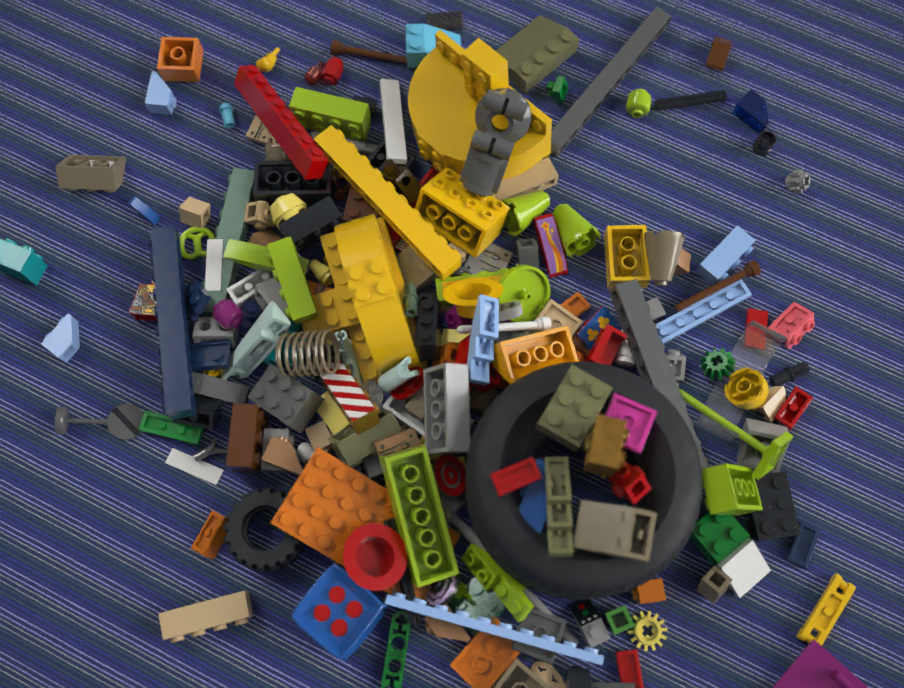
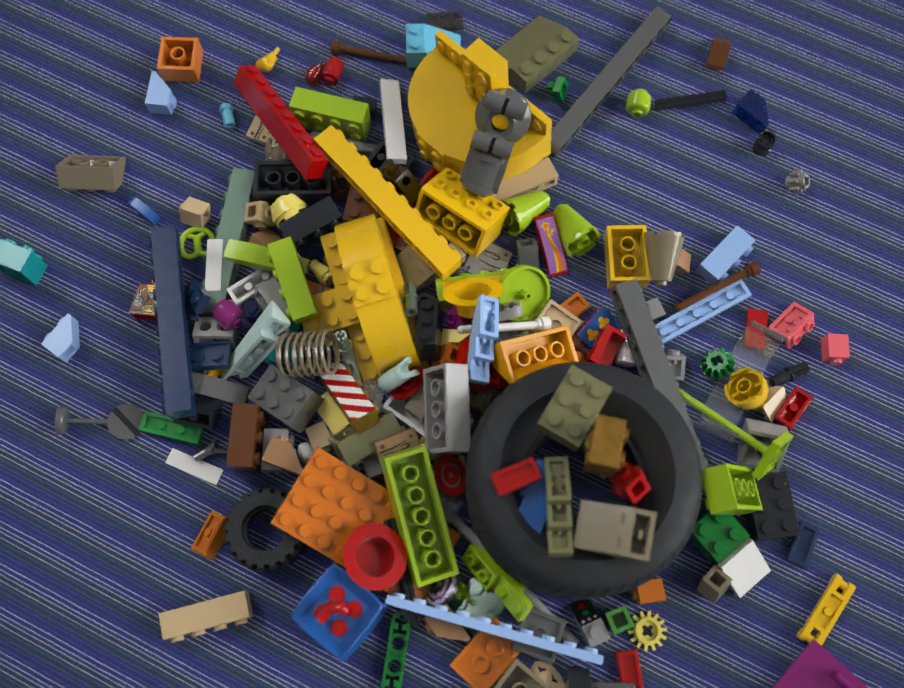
(332, 607): none -> red arm
(638, 419): dark pink tile -> none
(835, 348): none -> coral brick

